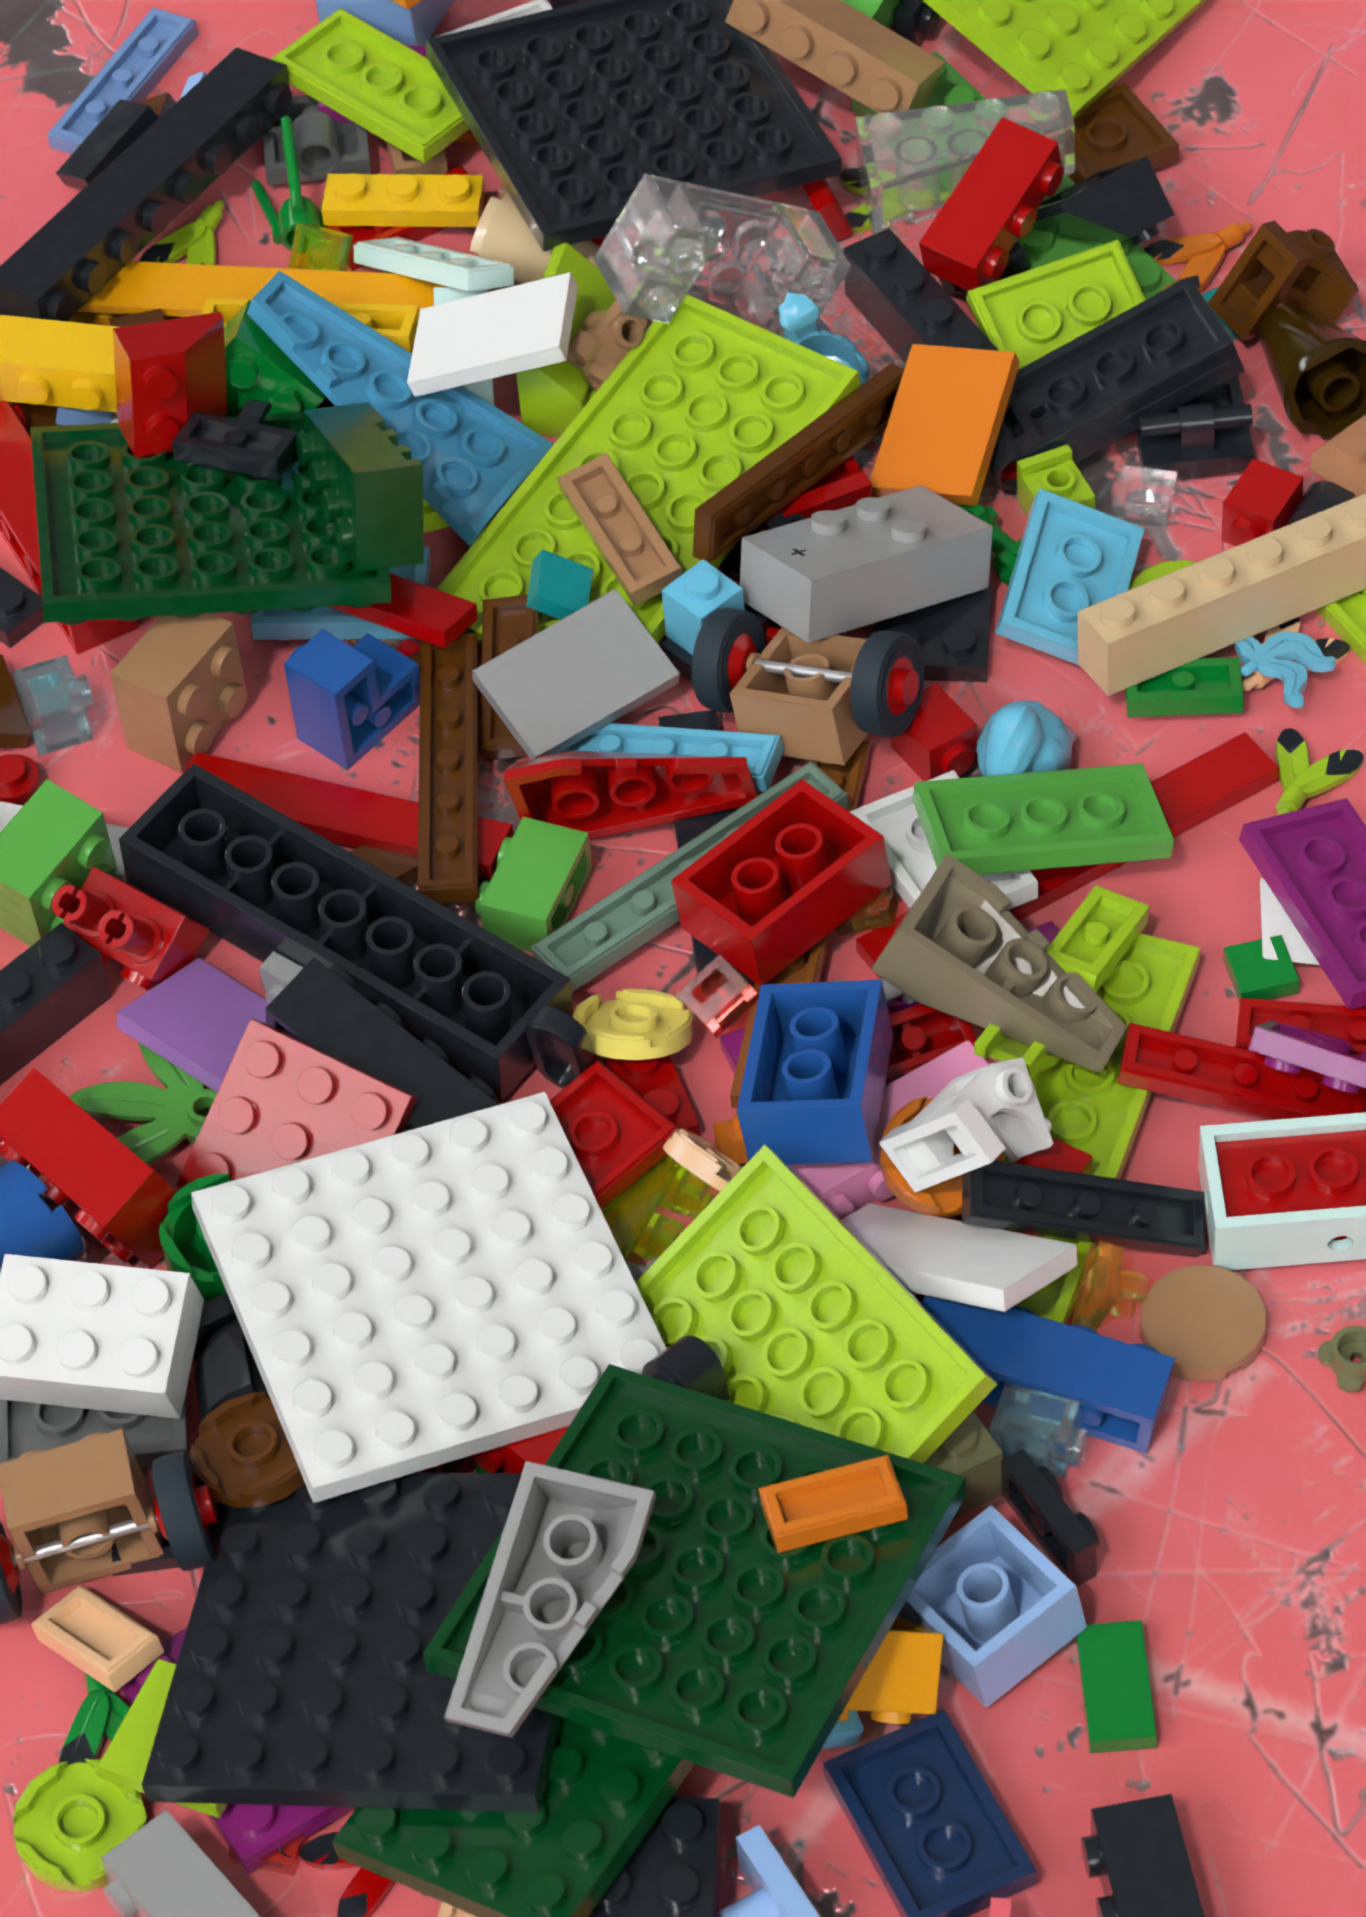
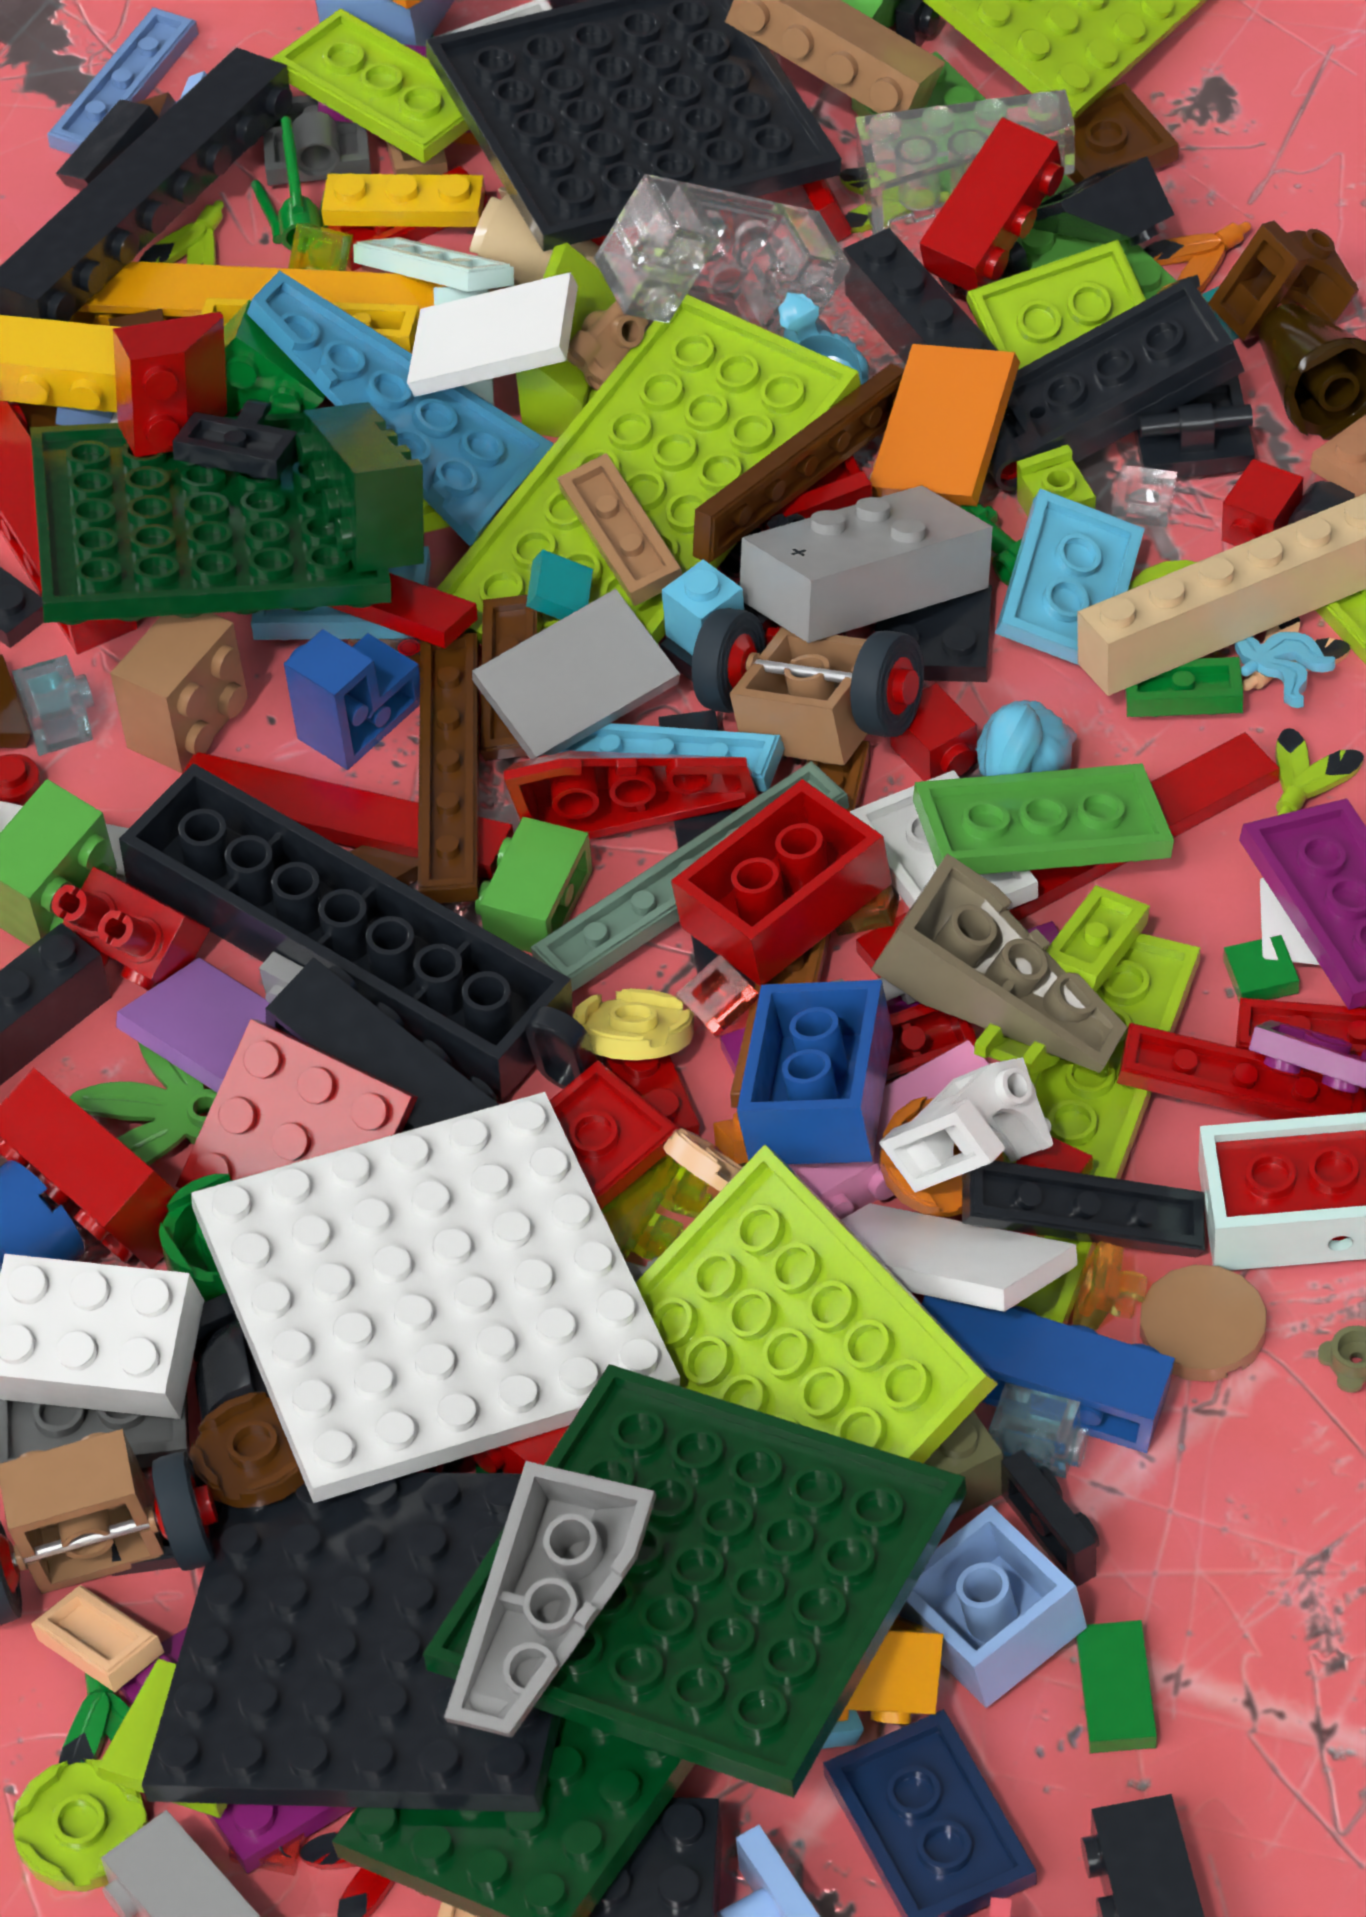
(691, 1366): black plate -> none
(833, 1503): orange tile -> none

